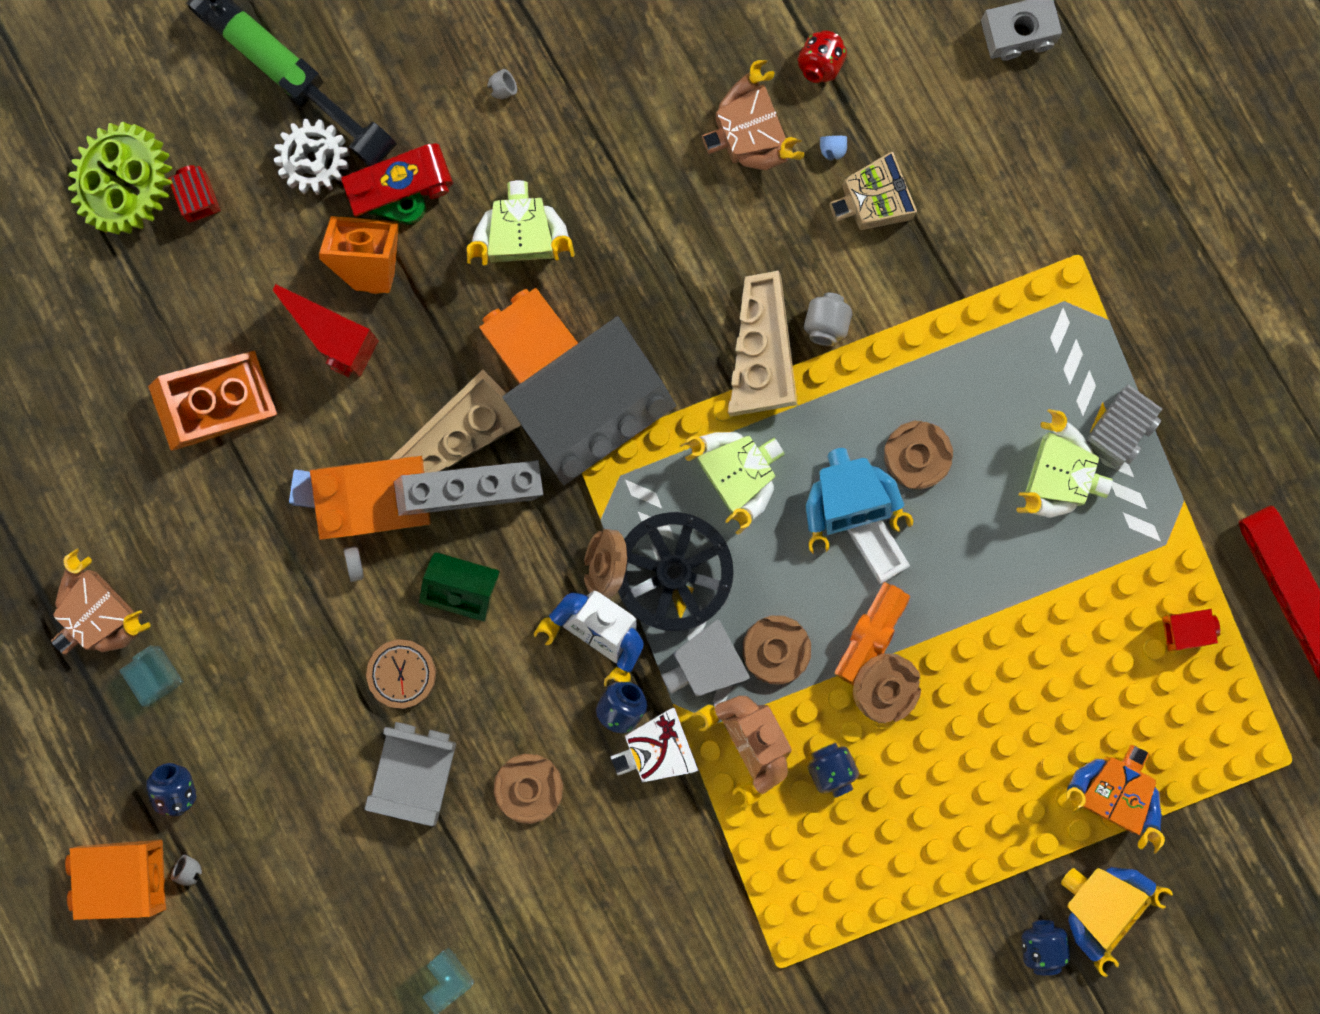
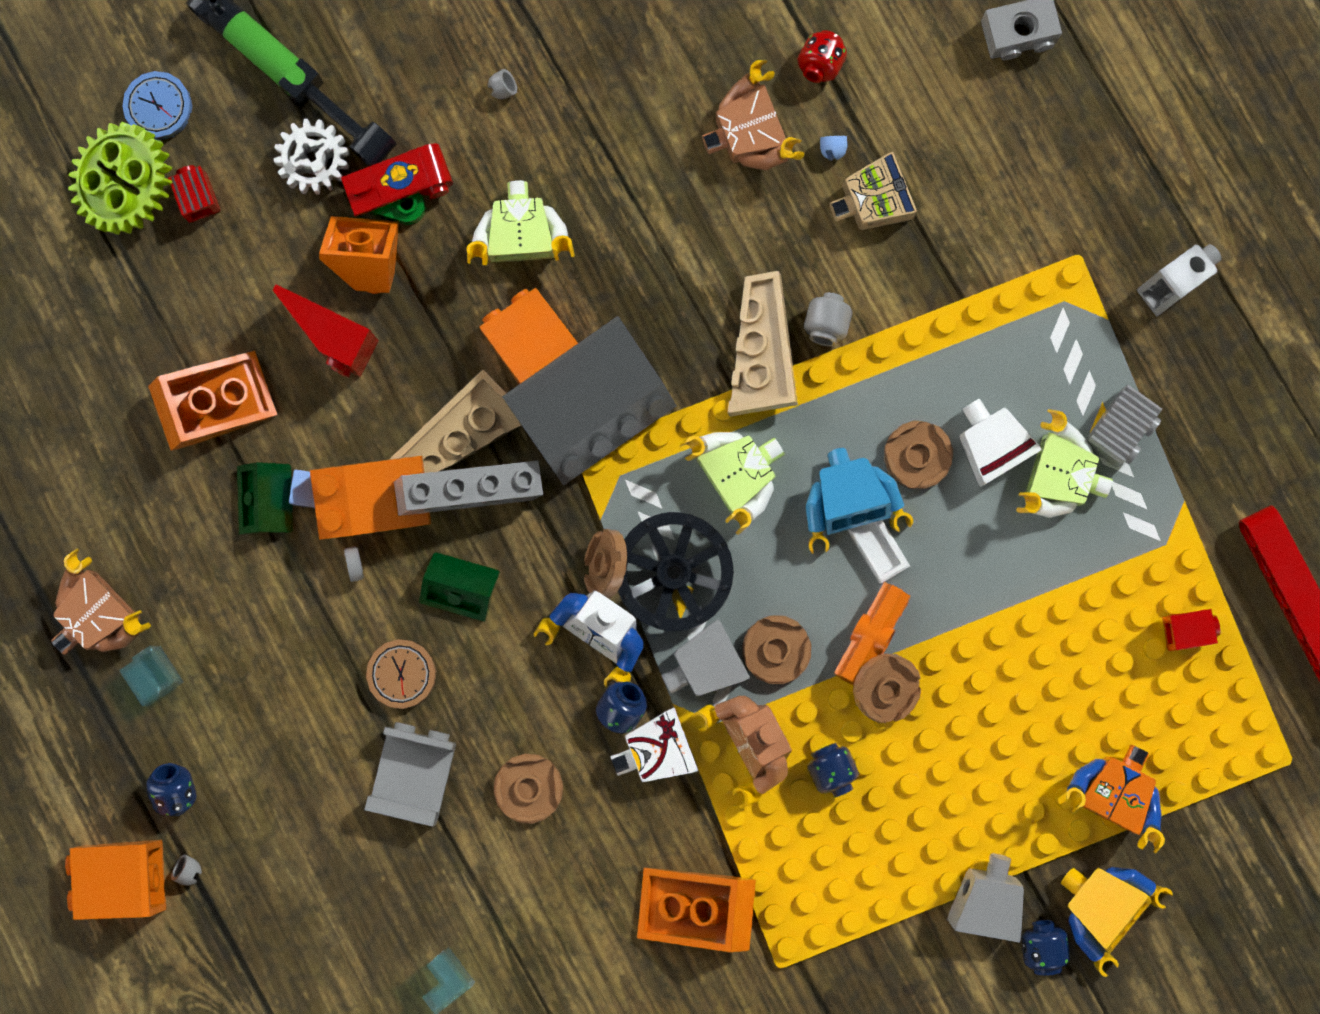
(158, 104): none -> medium blue tile
(264, 498): none -> dark green panel
(696, 909): none -> orange slope
(989, 902): none -> light grey torso
(995, 442): none -> white torso
(1179, 277): none -> light grey torso

